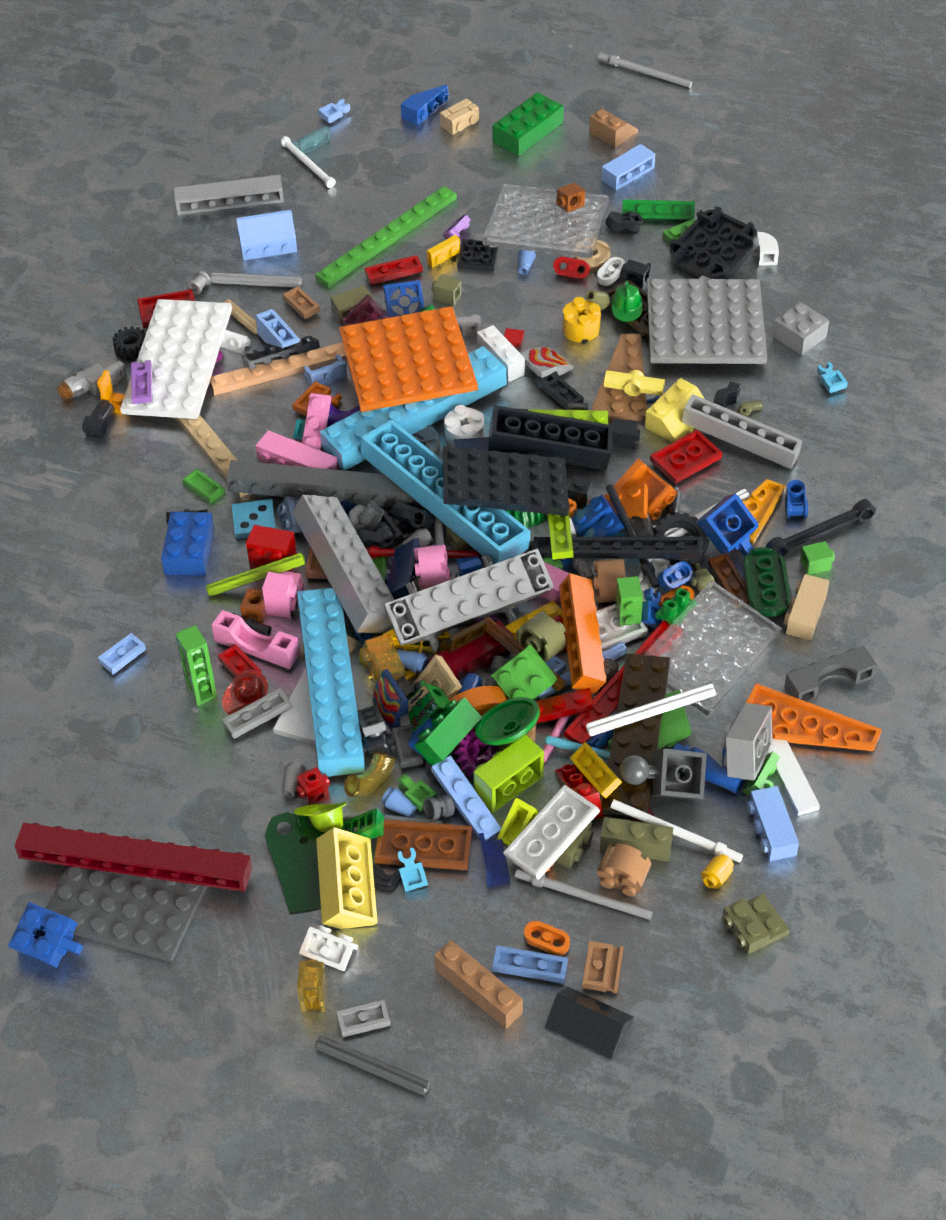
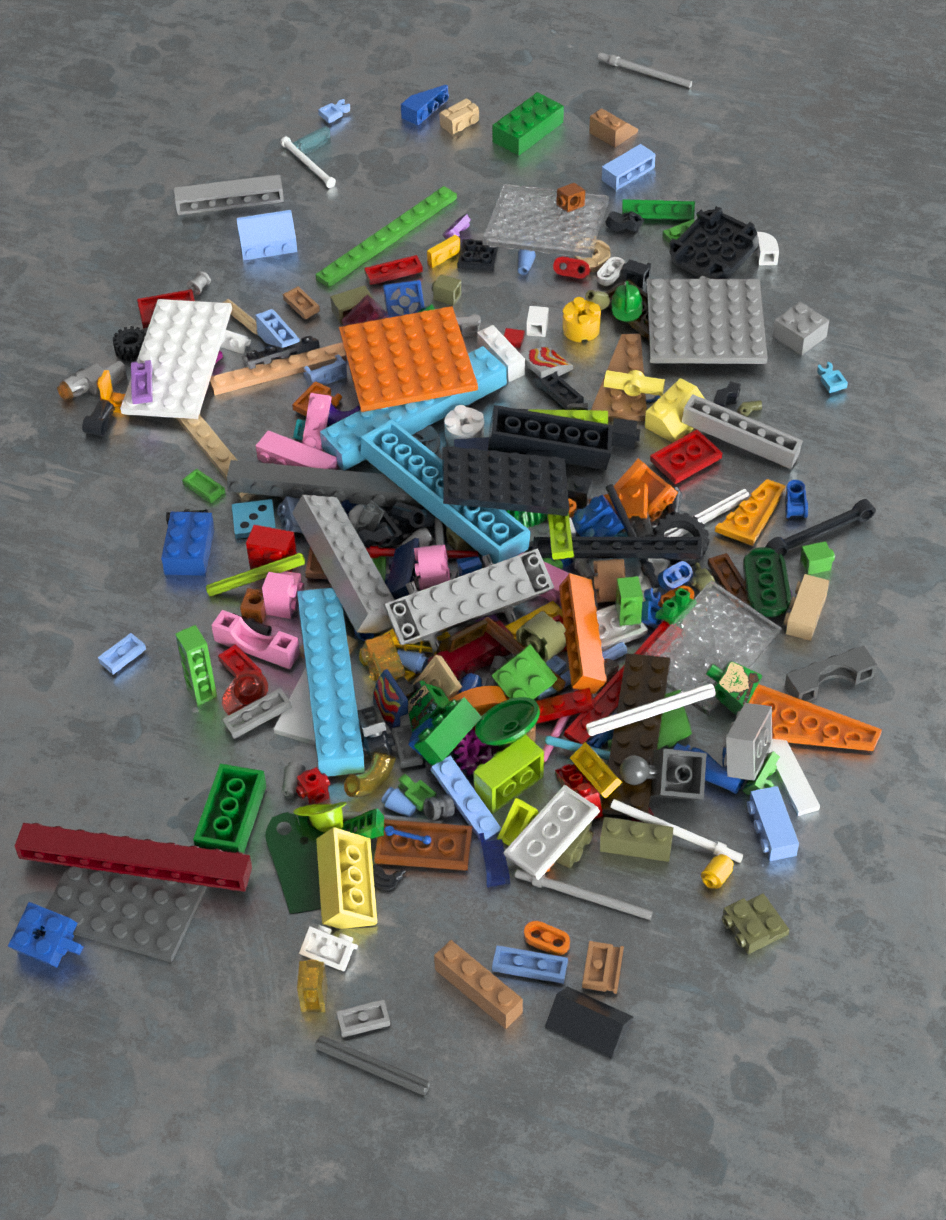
(230, 809): none -> green brick
(256, 280): light grey axle -> none
(389, 830): none -> blue hinge
(412, 874): medium azure plate -> none
(537, 321): none -> white brick
(623, 869): medium nougat brick -> none
(731, 535): blue hinge -> none
(733, 684): none -> torso

